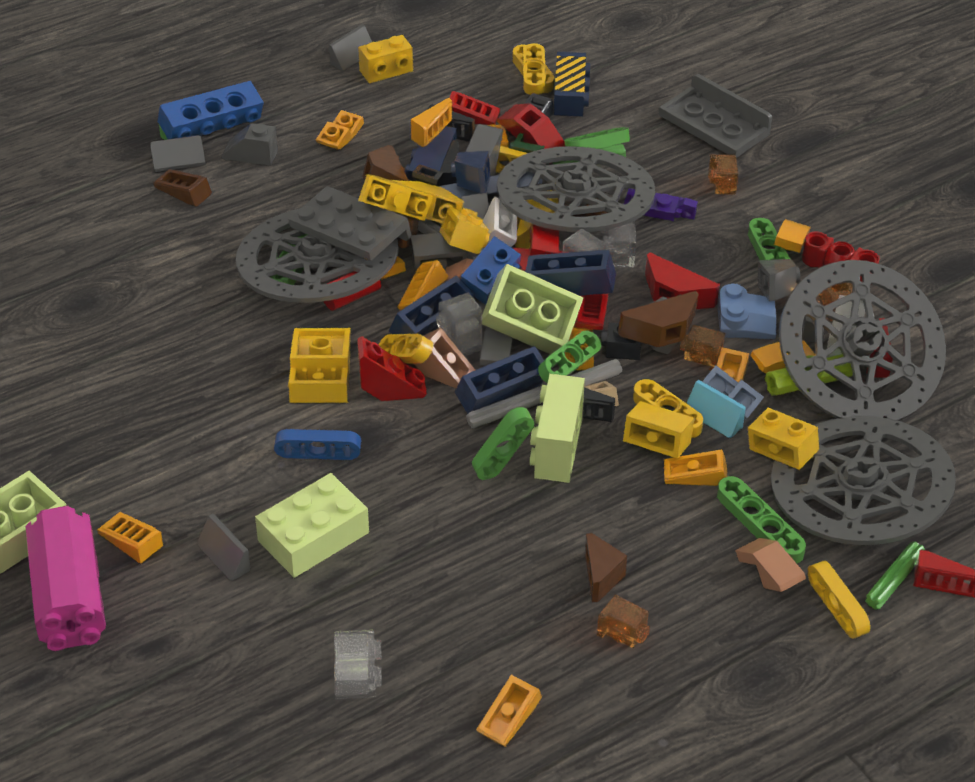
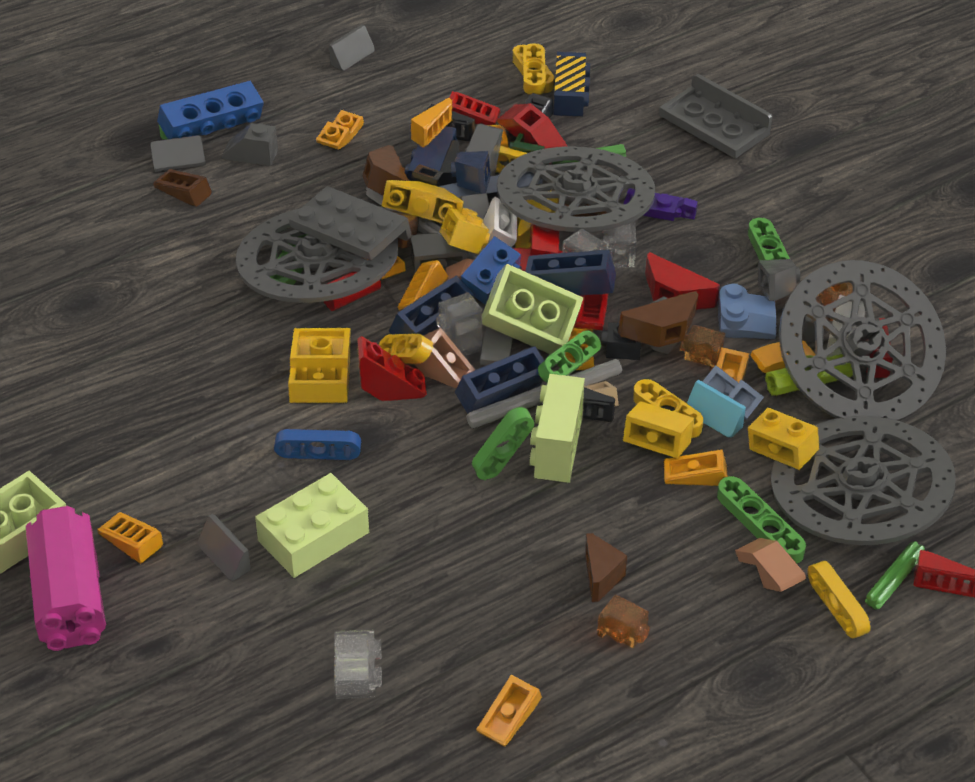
(385, 58): yellow brick -> none
(395, 197): yellow slope -> none
(601, 138): bright green beam -> none
(723, 173): clear orange brick -> none
(791, 235): light orange slope -> none
(821, 251): red piece -> none

